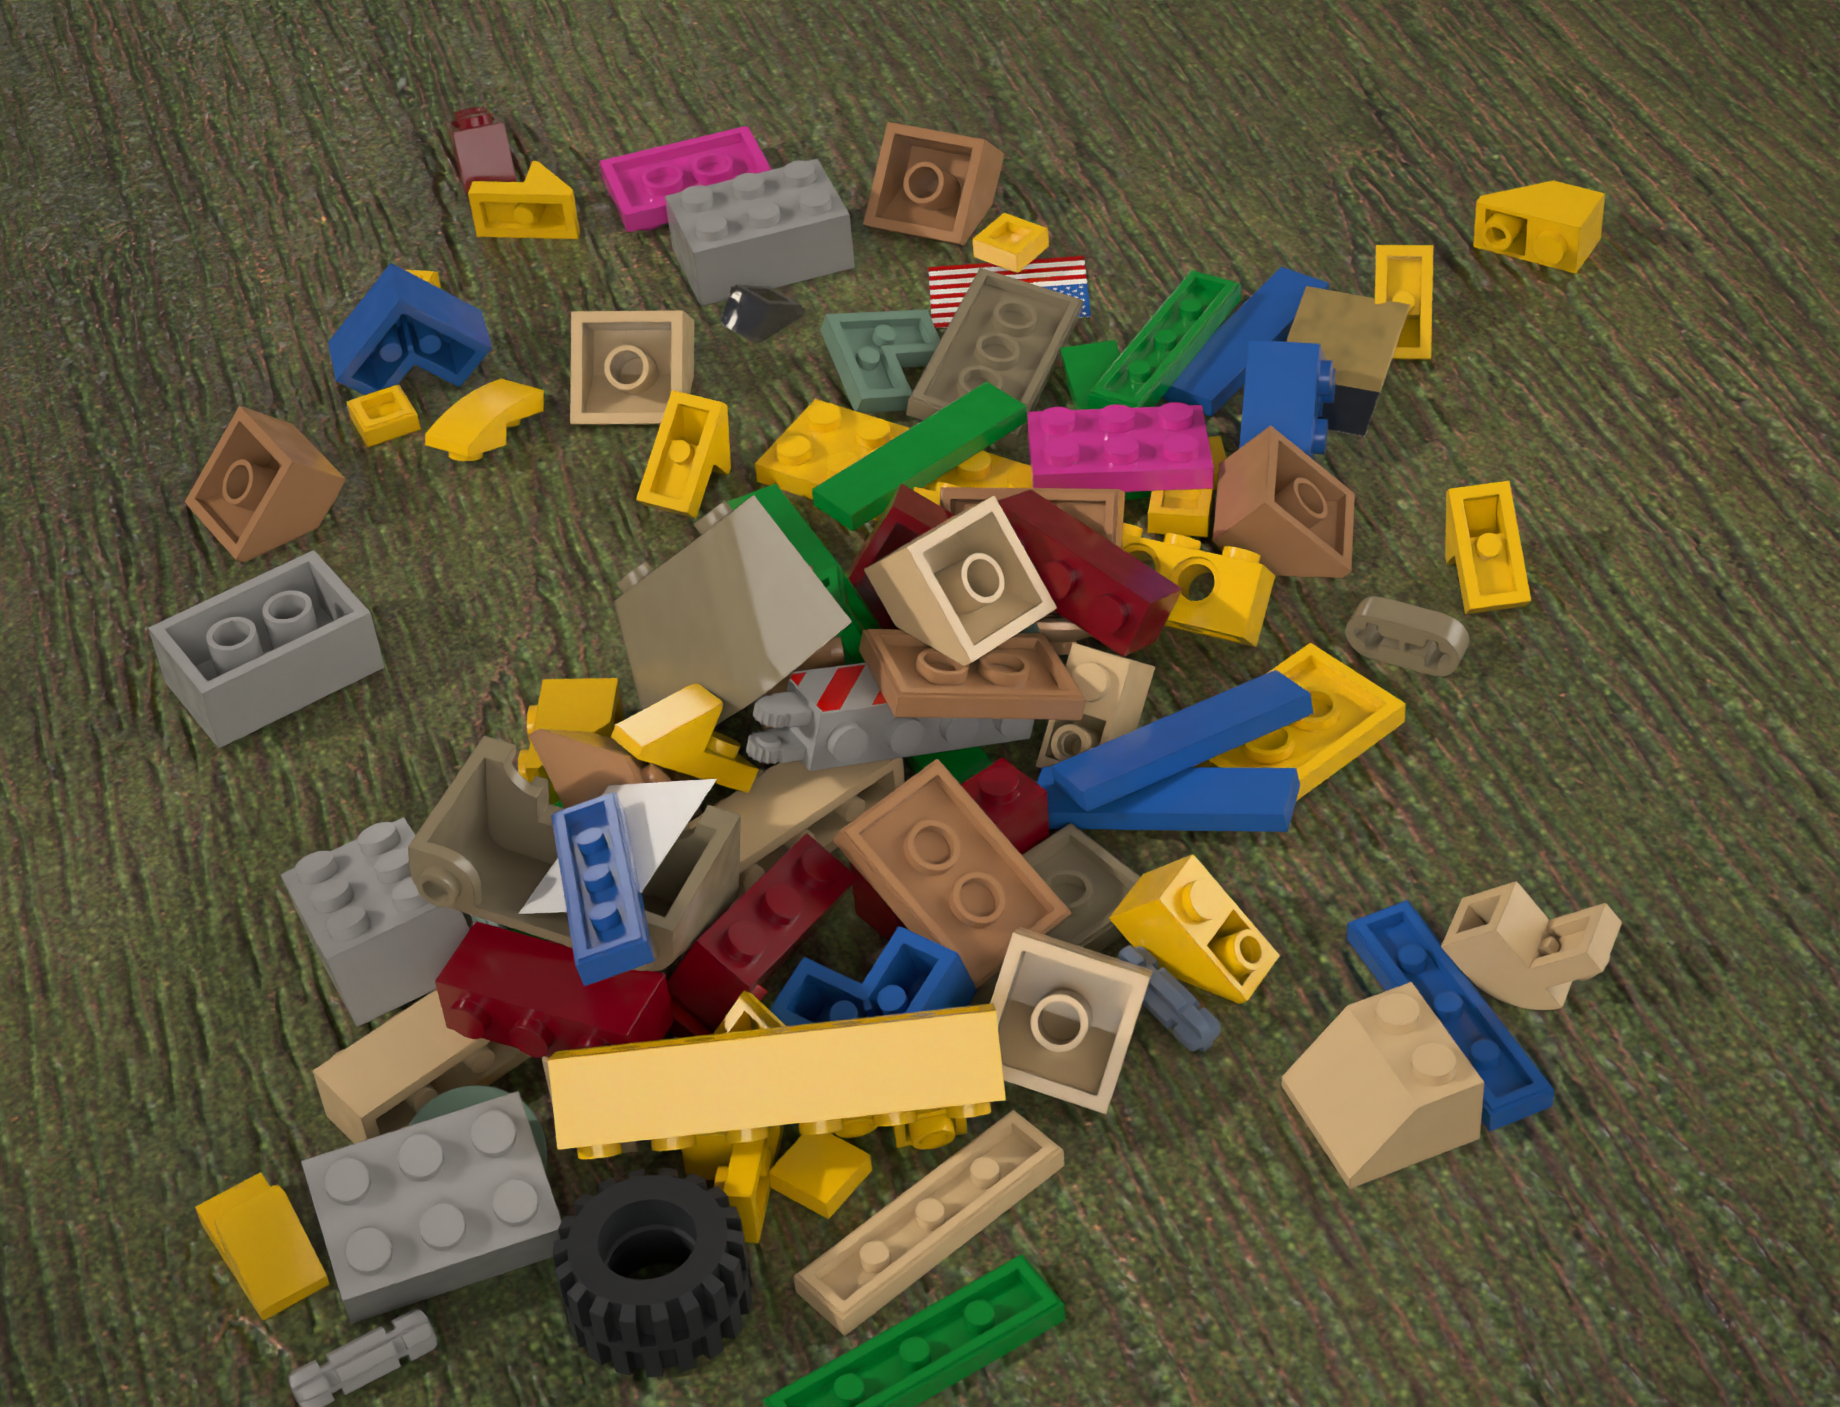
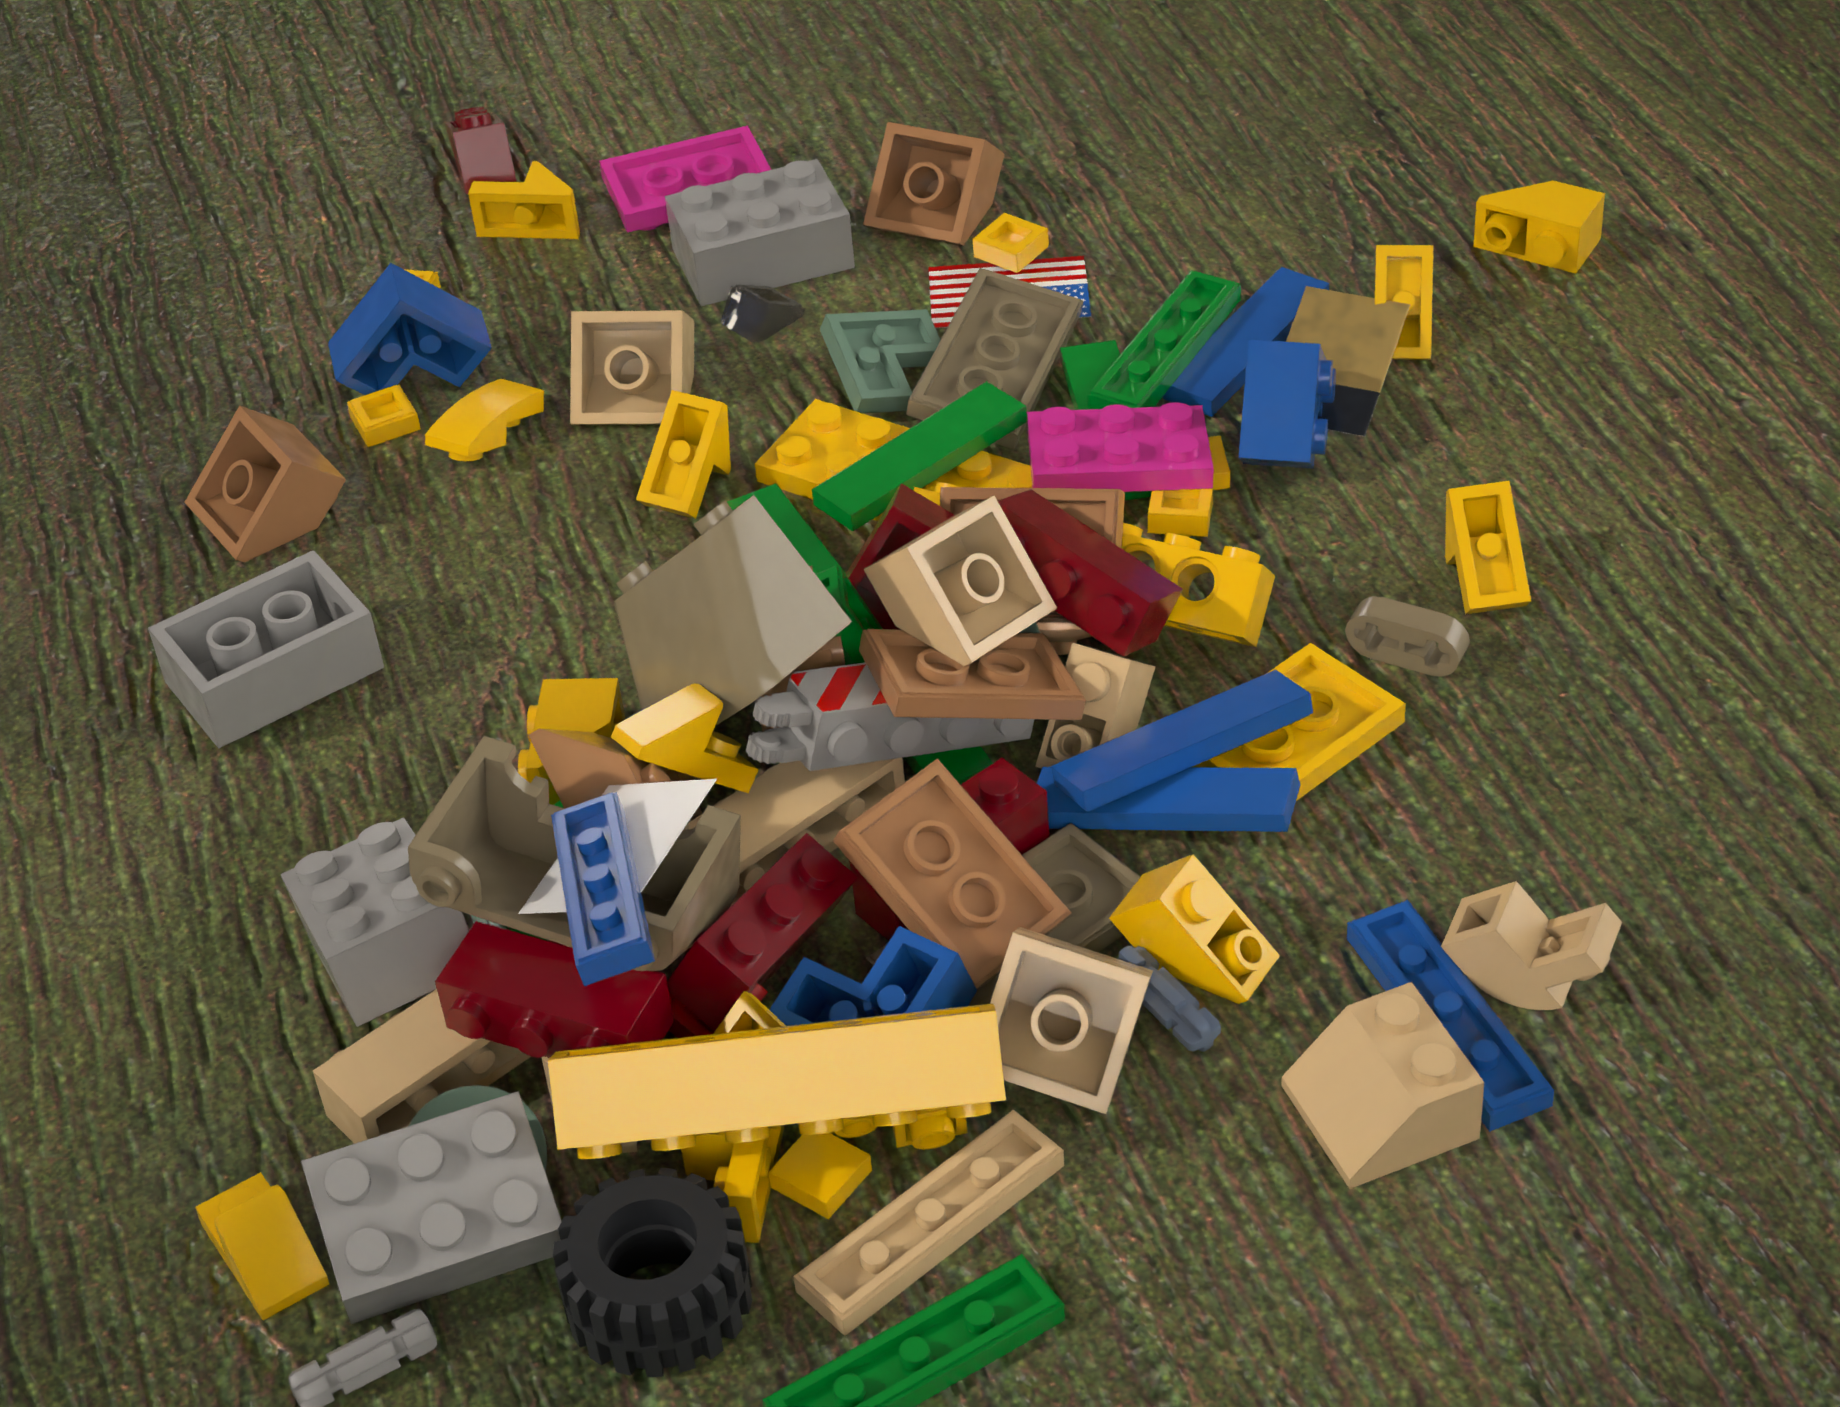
(1284, 509): medium nougat slope -> none

